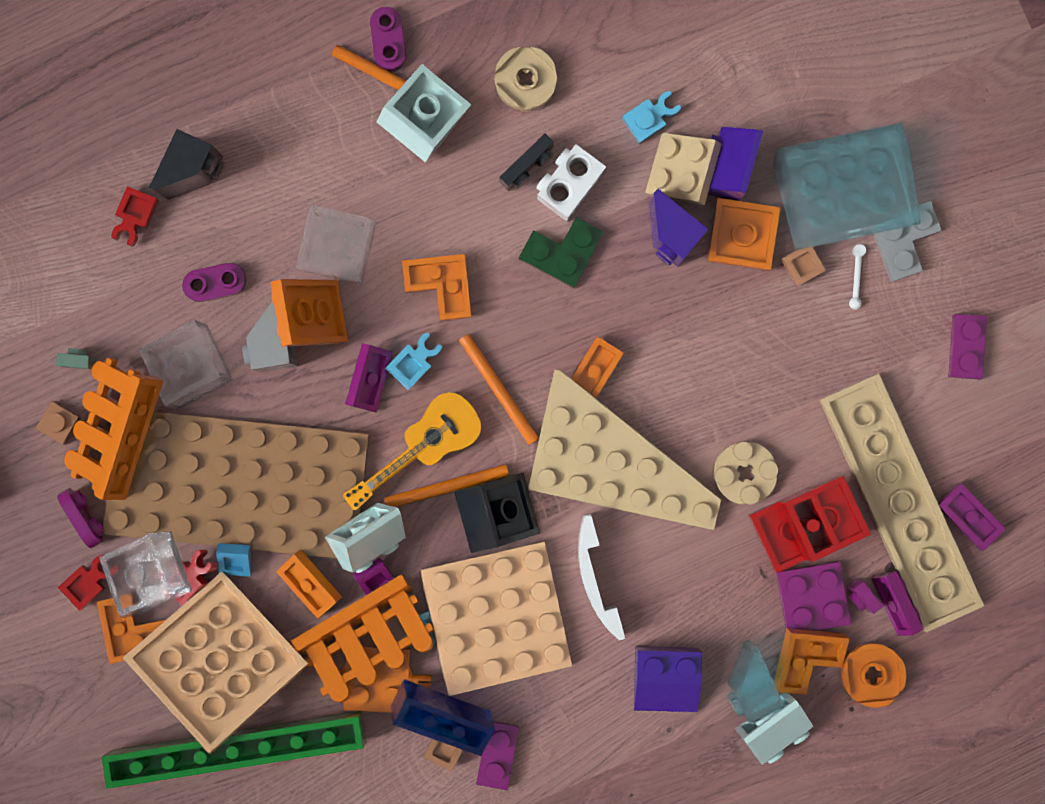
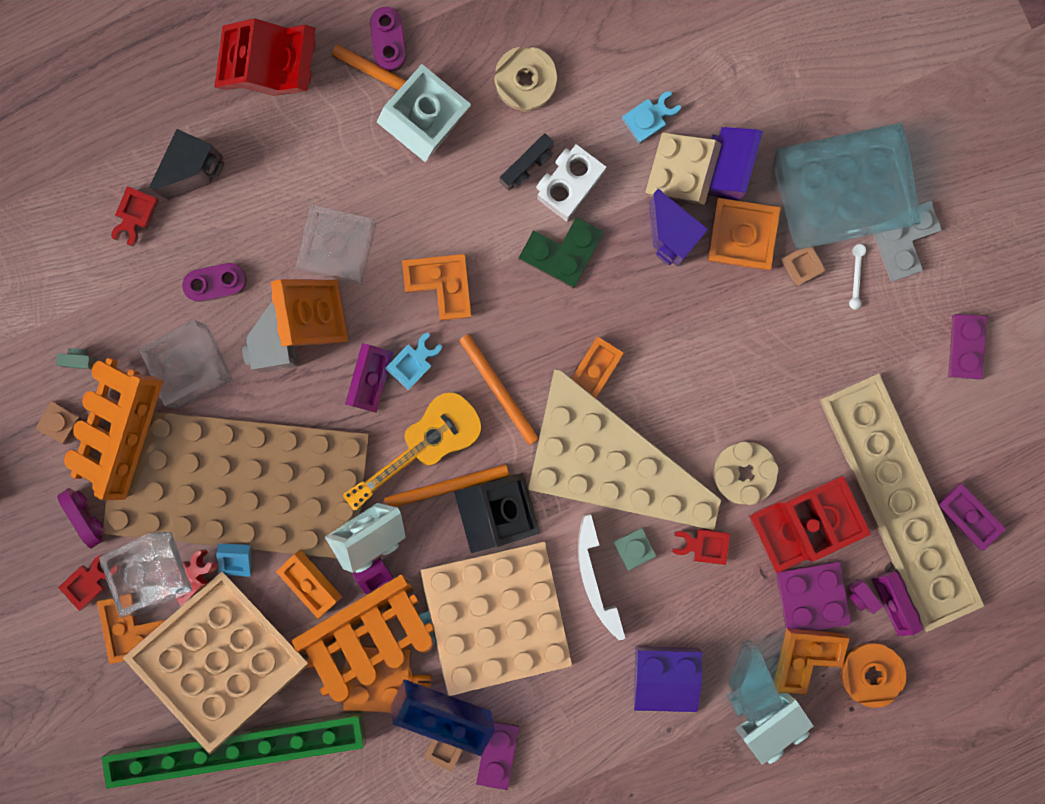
(265, 57): none -> red bracket
(634, 548): none -> sand green plate
(707, 546): none -> red plate

